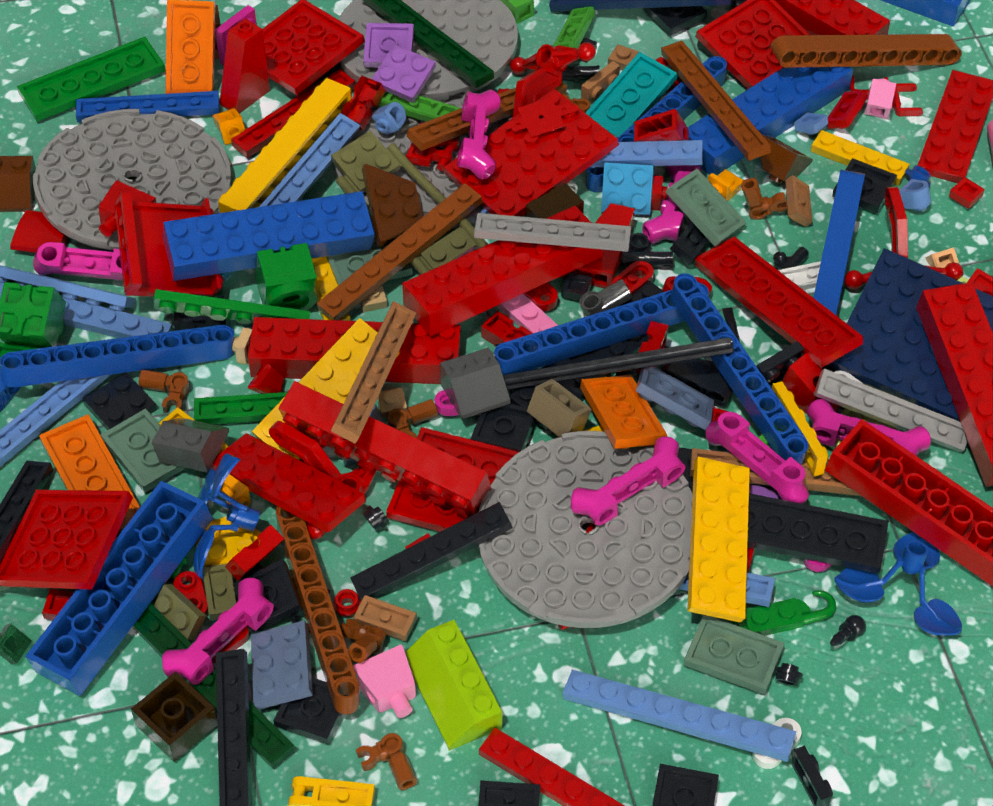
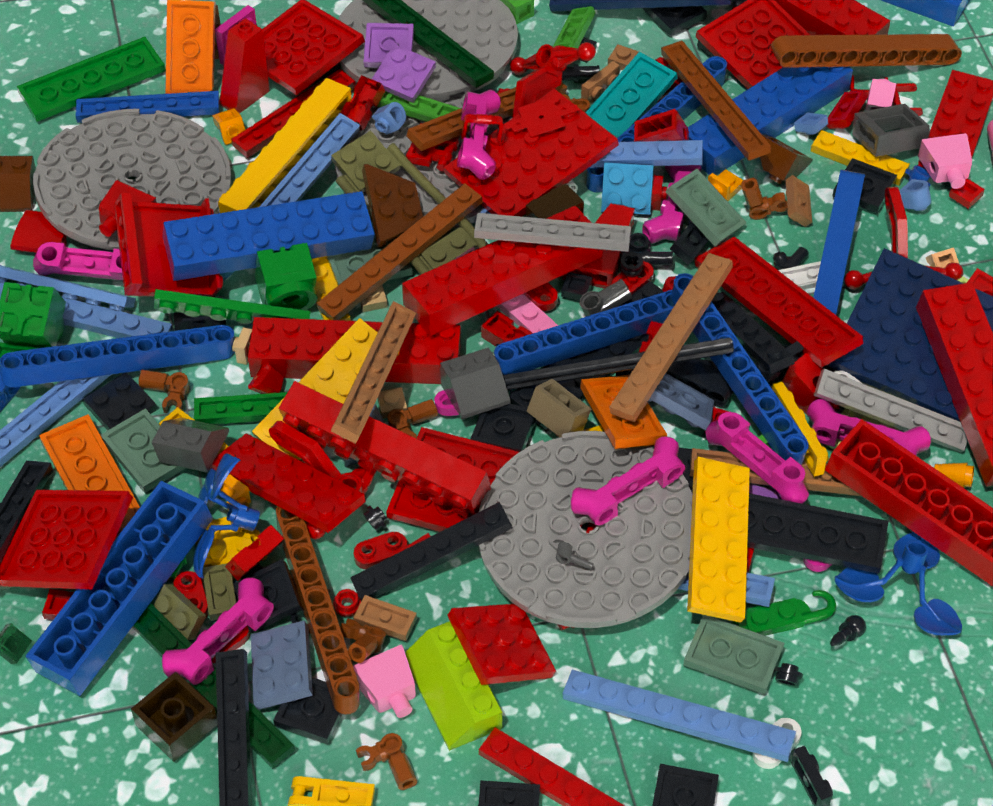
(379, 549): none -> red plate
(482, 119): none -> red piece
(501, 643): none -> red plate
(565, 556): none -> dark grey hand
(631, 270): none -> black bush
(671, 337): none -> medium nougat plate
(753, 336): none -> black plate
(871, 124): none -> dark grey window
(947, 159): none -> bright pink torso
(958, 472): none -> light orange cone

